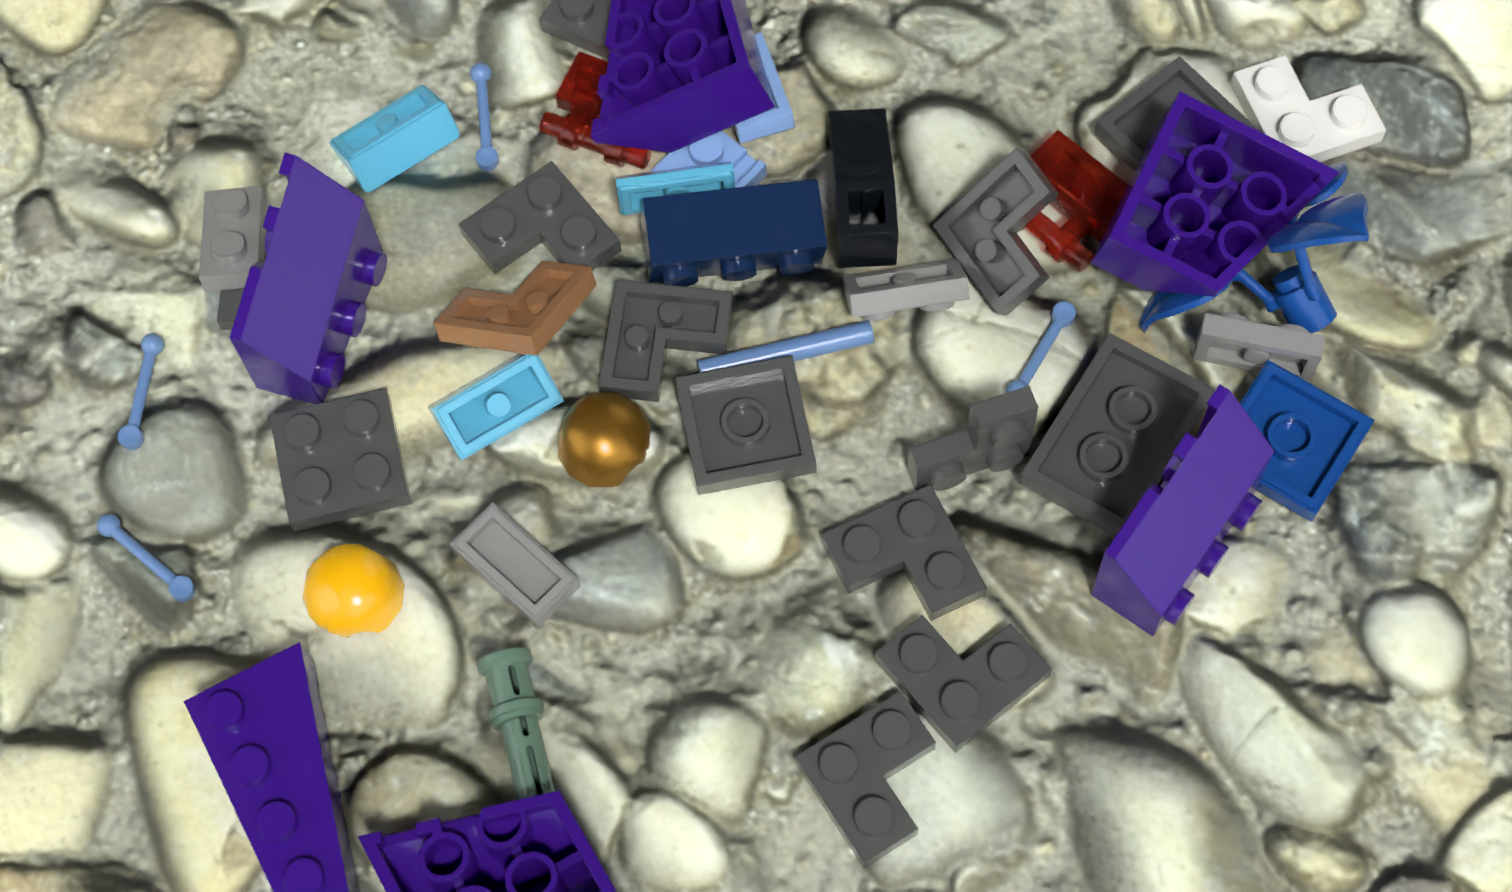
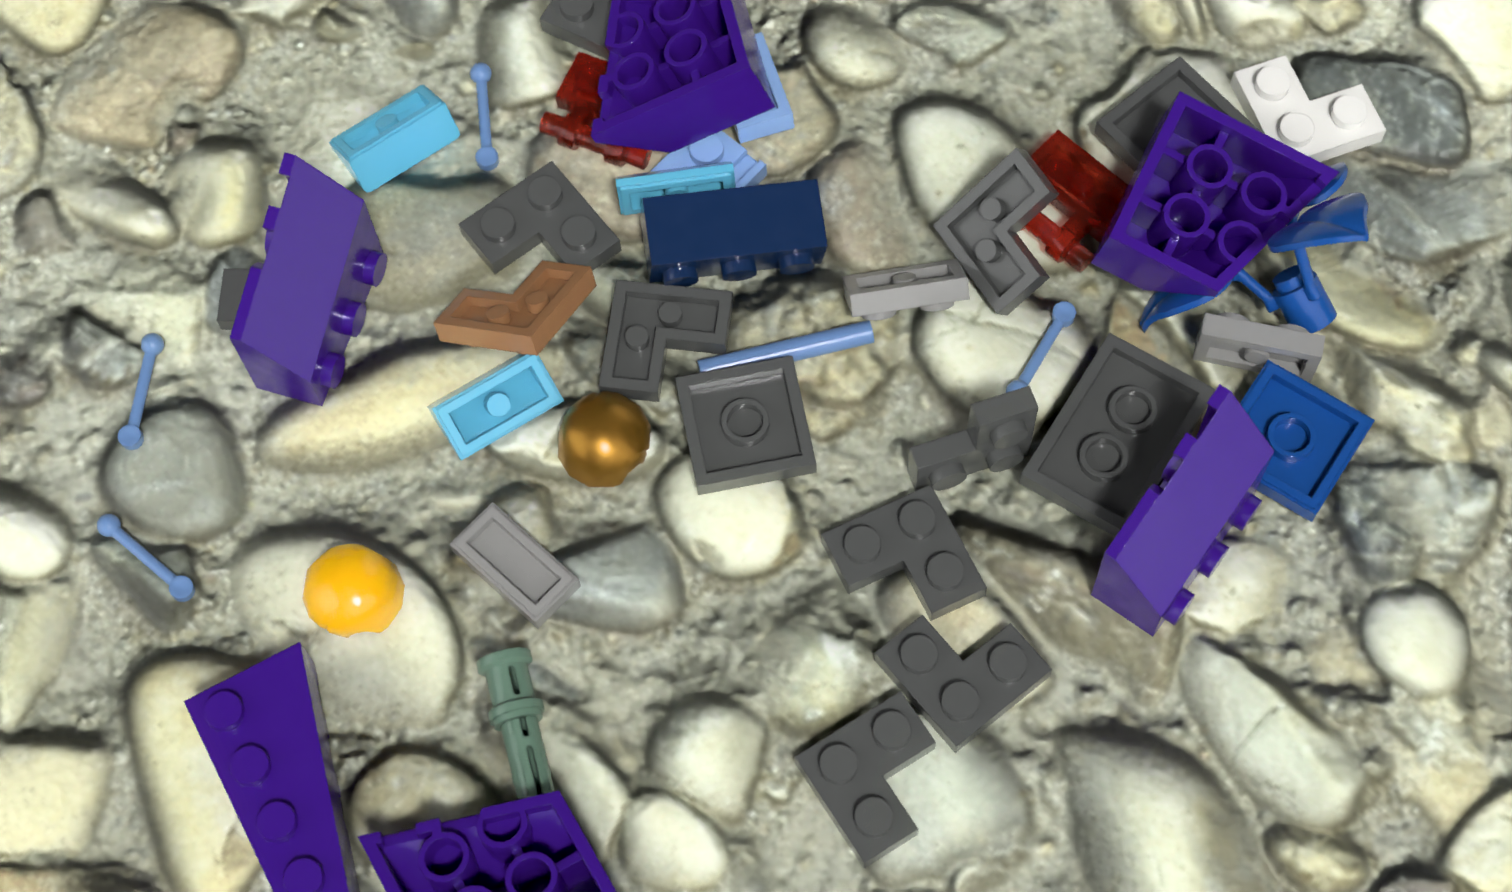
(231, 236): light grey plate -> none
(340, 459): dark grey plate -> none
(863, 188): black slope -> none

